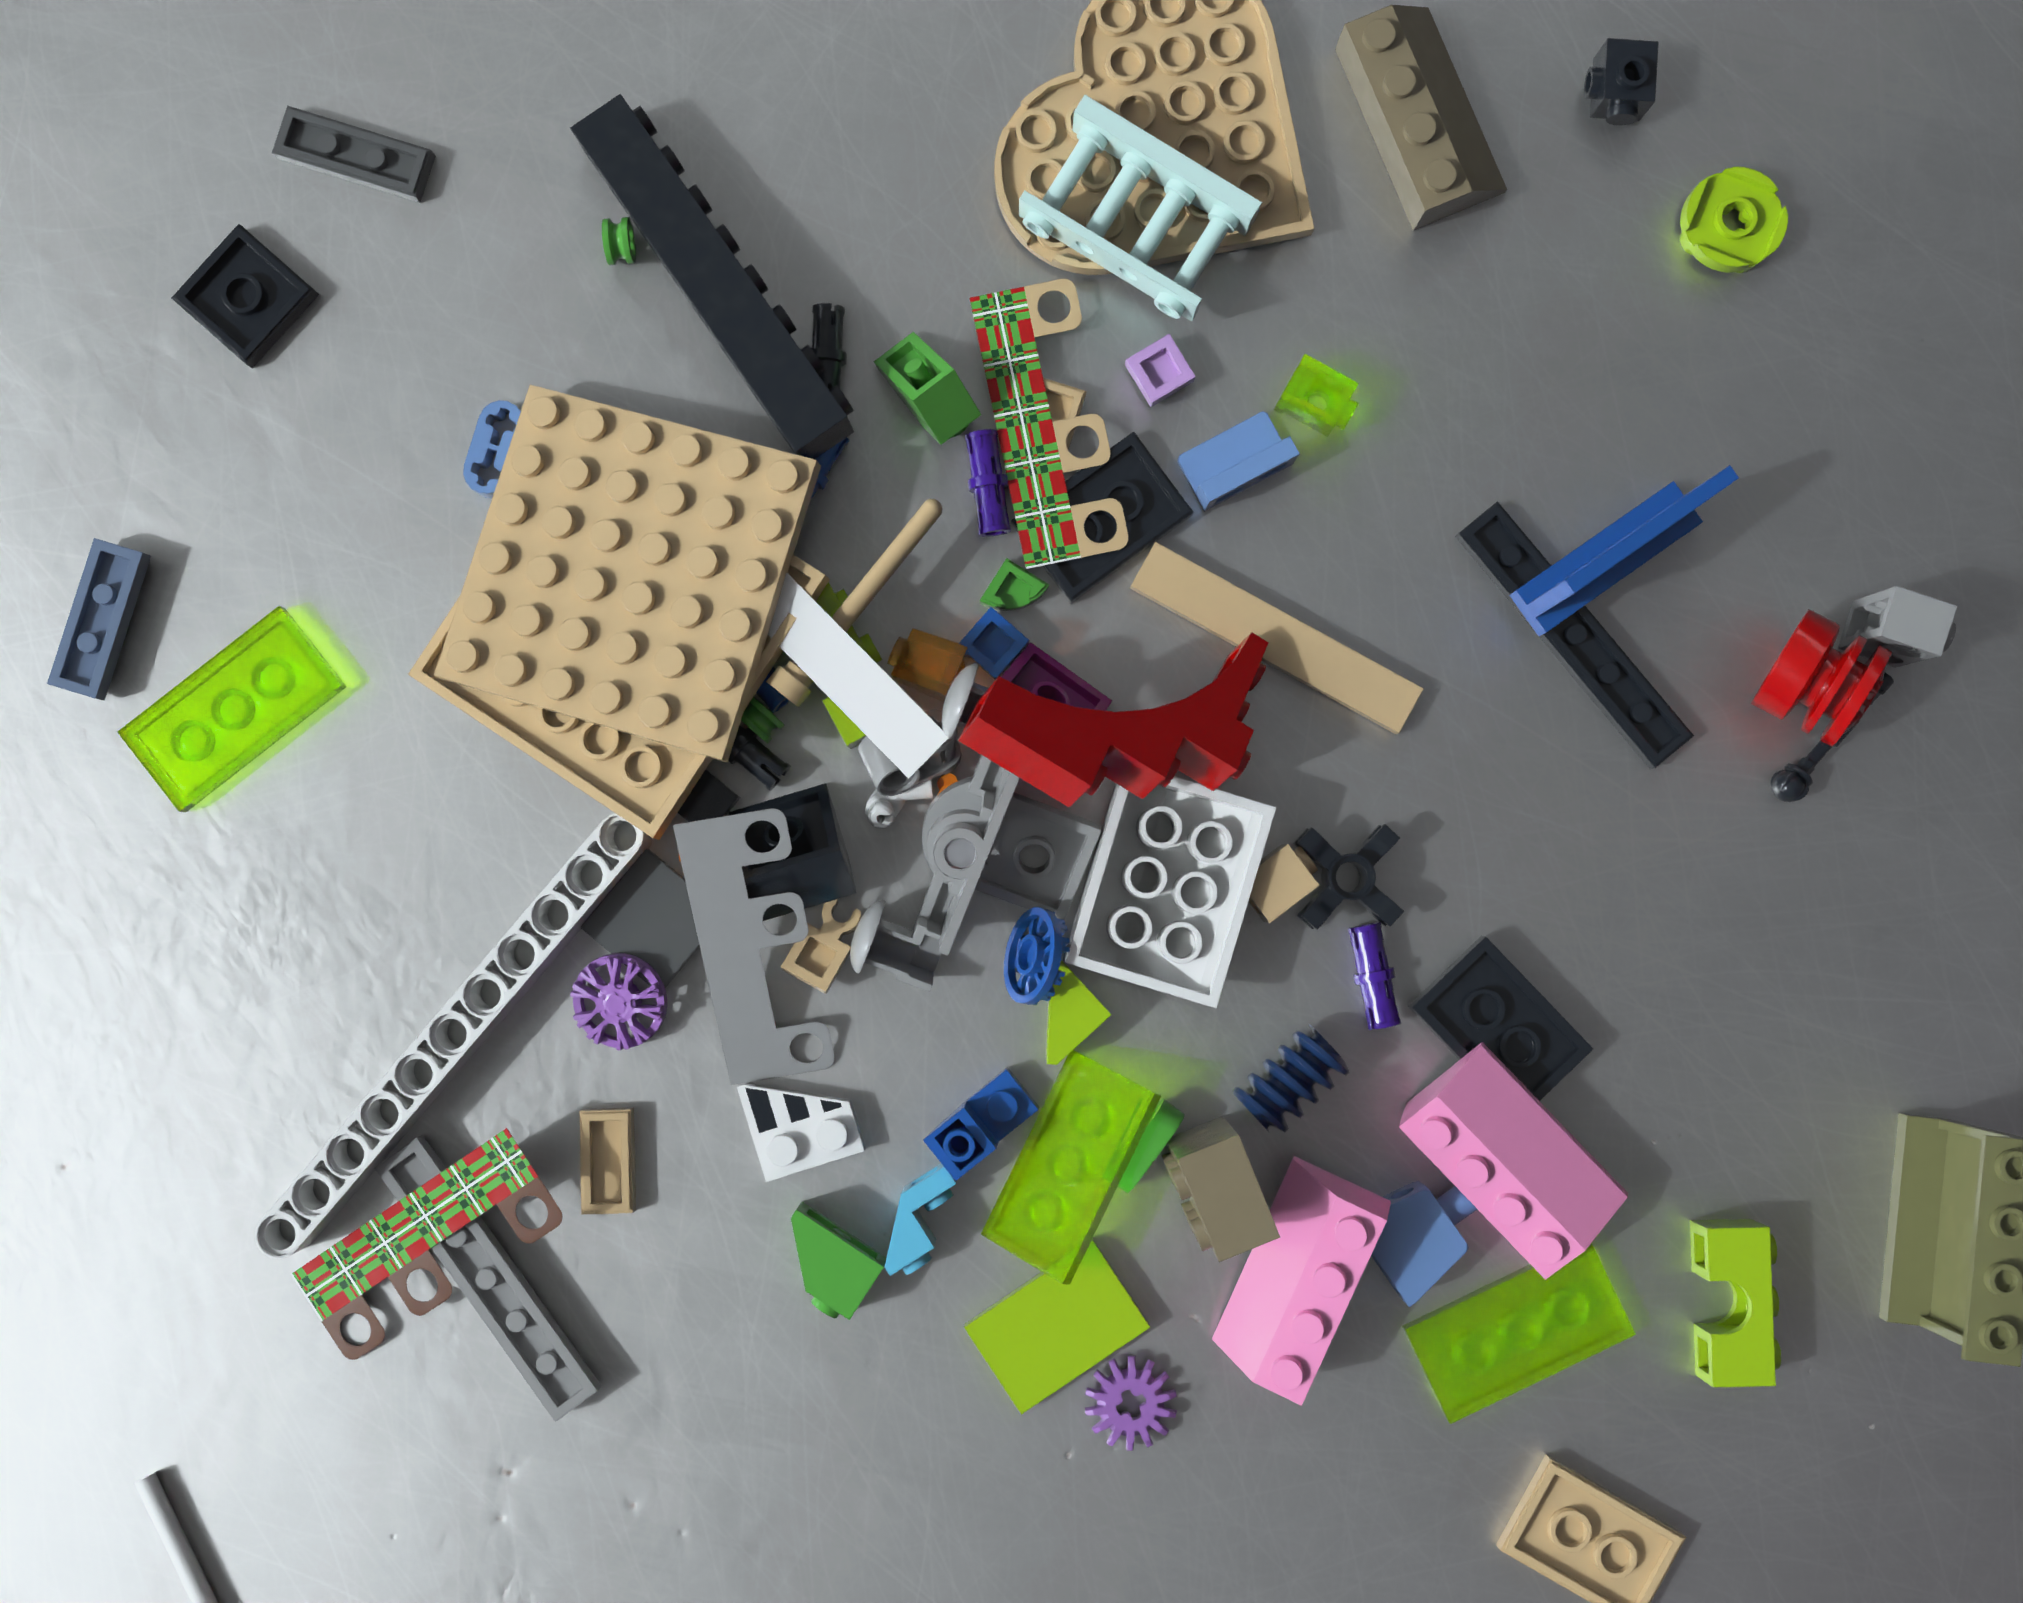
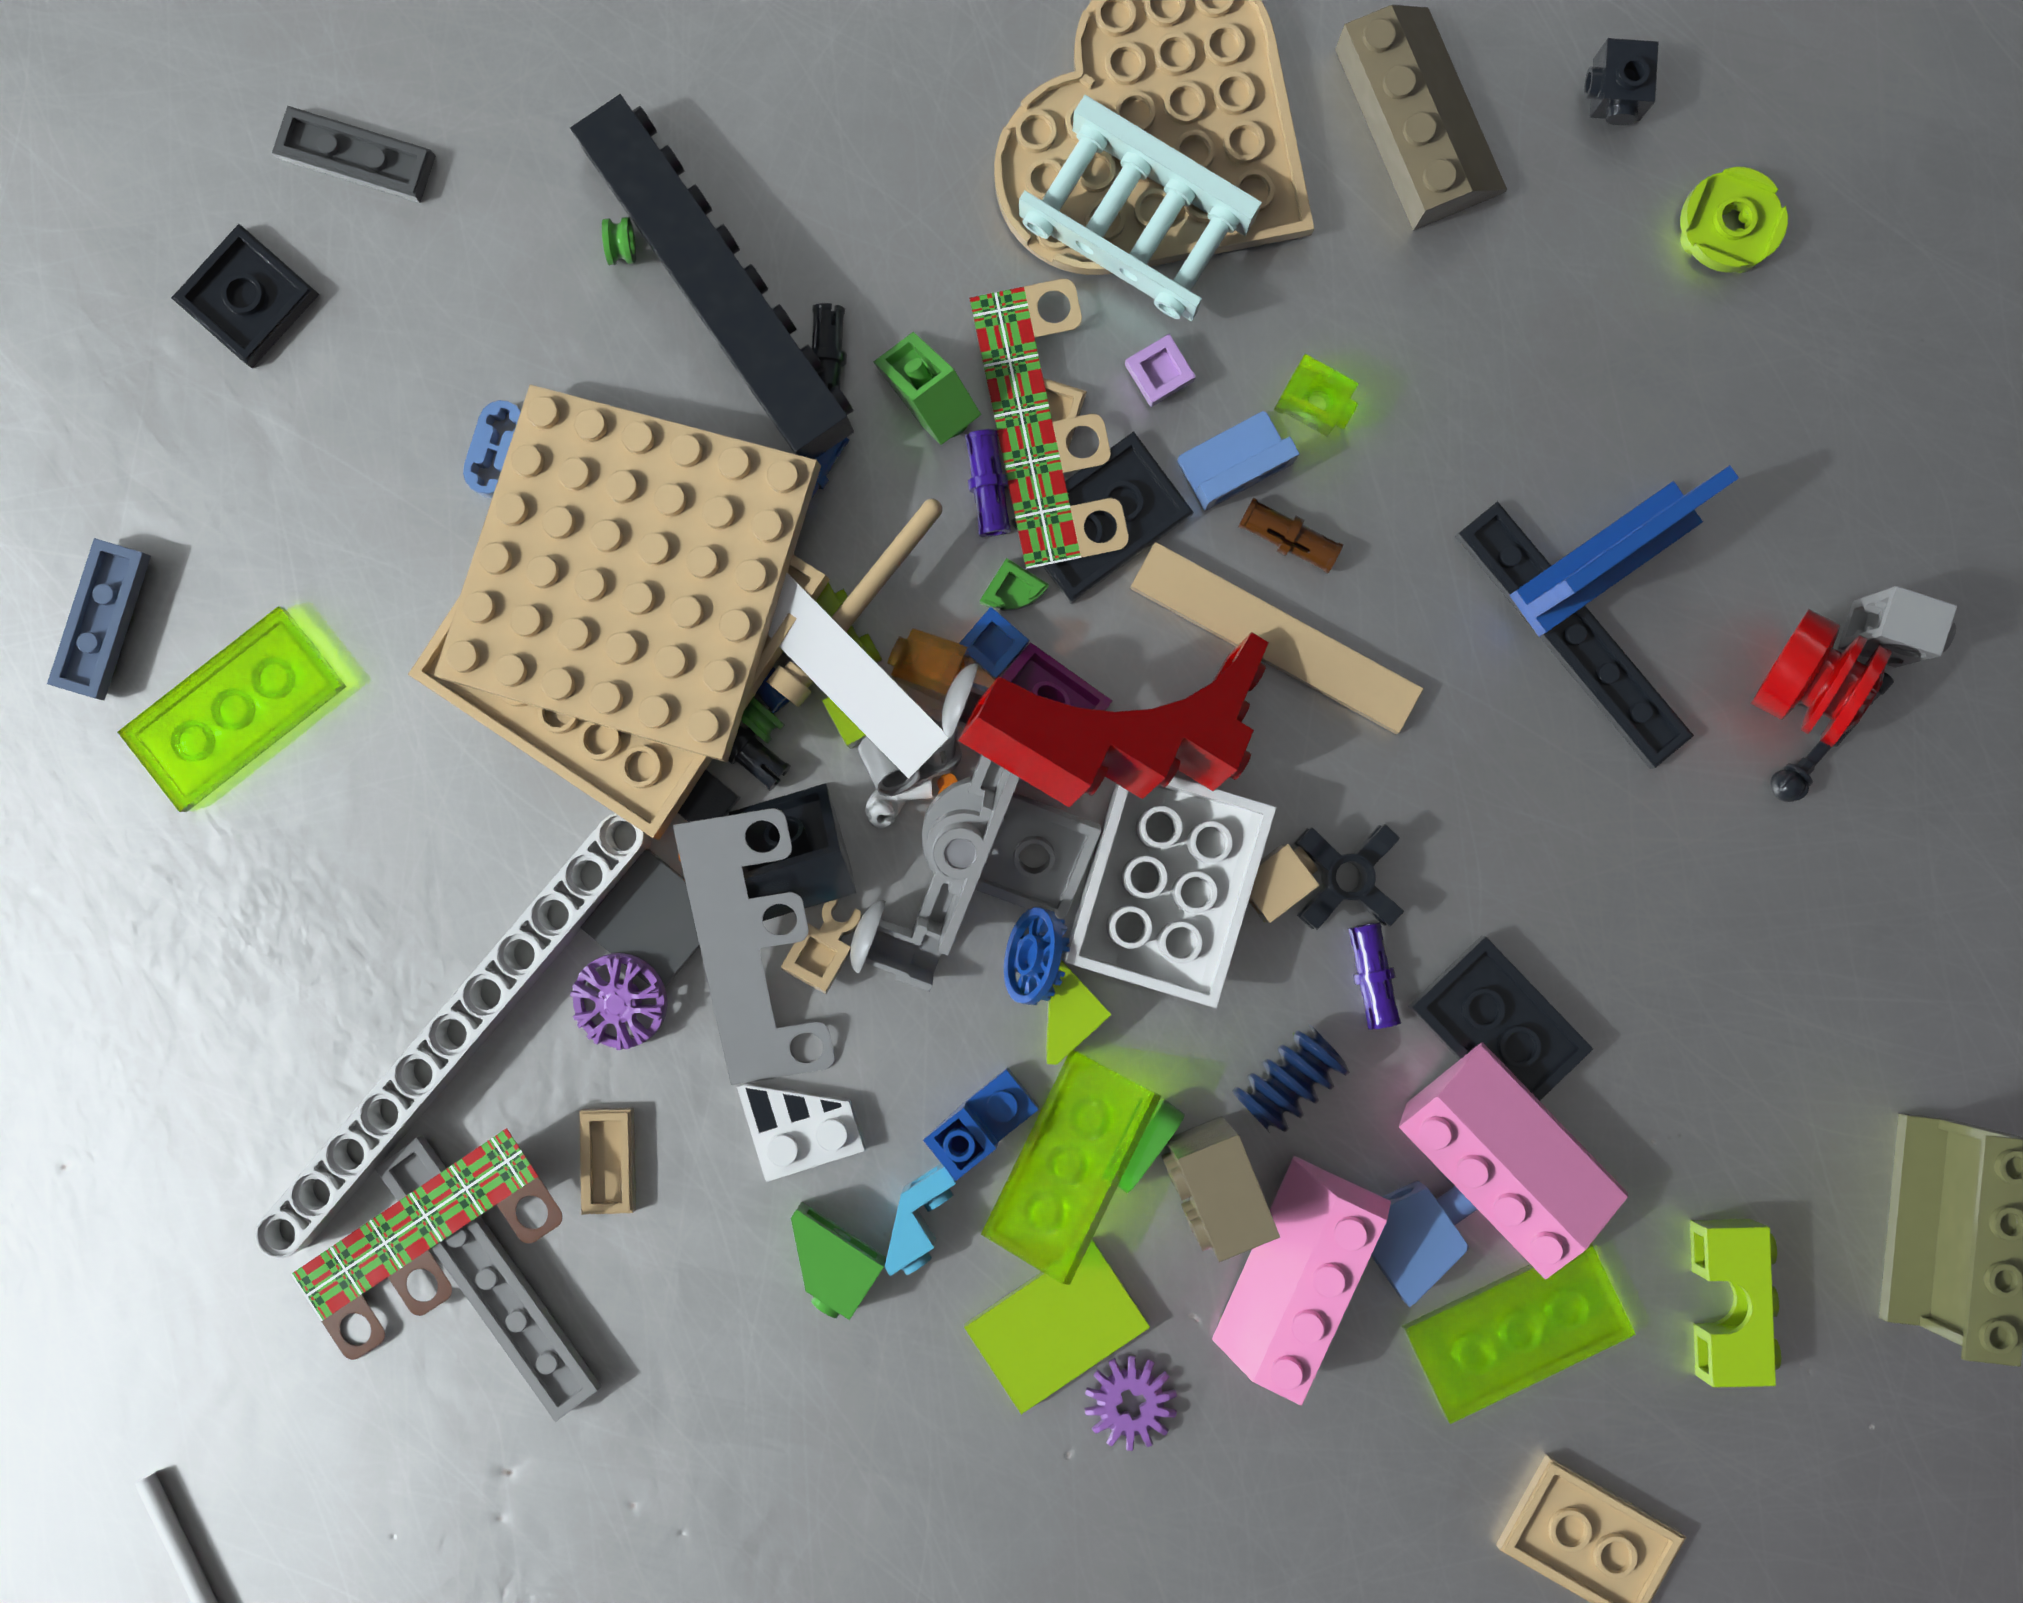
(1290, 535): none -> reddish brown pin

